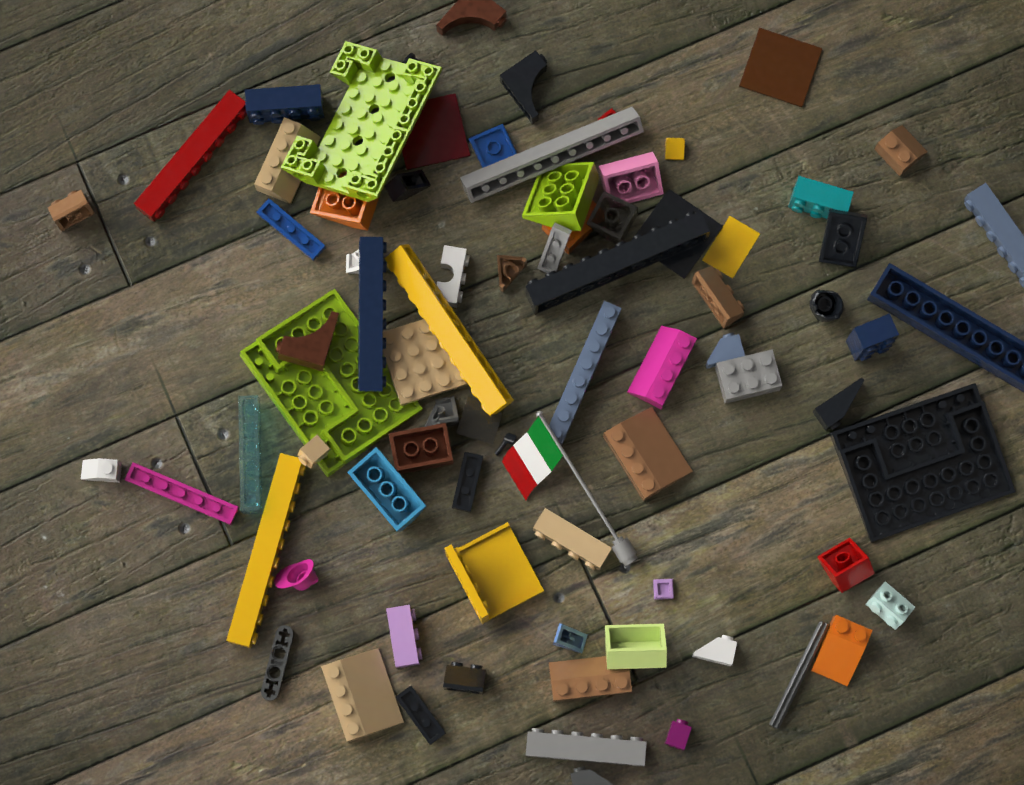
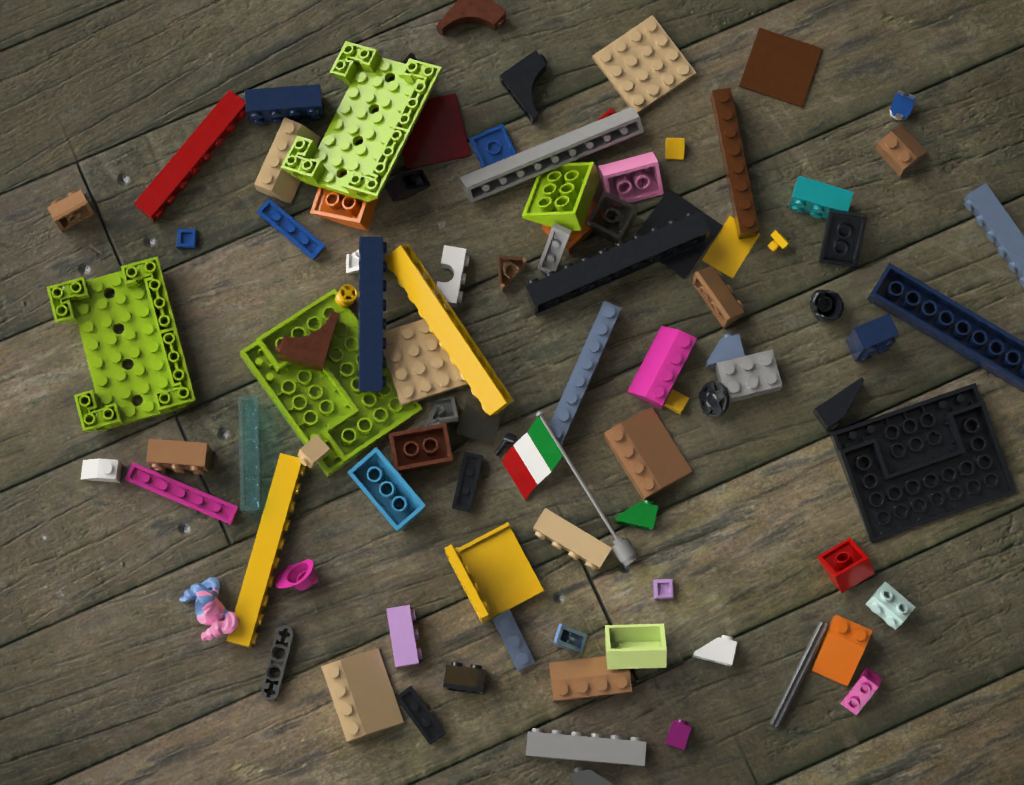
(147, 340): none -> lime slope
(179, 456): none -> medium nougat brick
(186, 238): none -> blue tile
(210, 609): none -> hair
(346, 291): none -> yellow wheel
(513, 640): none -> sand blue plate
(639, 516): none -> green slope
(644, 65): none -> tan plate
(676, 401): none -> yellow slope
(712, 399): none -> black wheel
(734, 163): none -> reddish brown brick
(779, 241): none -> yellow tile
(862, 691): none -> dark pink bracket
(902, 105): none -> blue piece

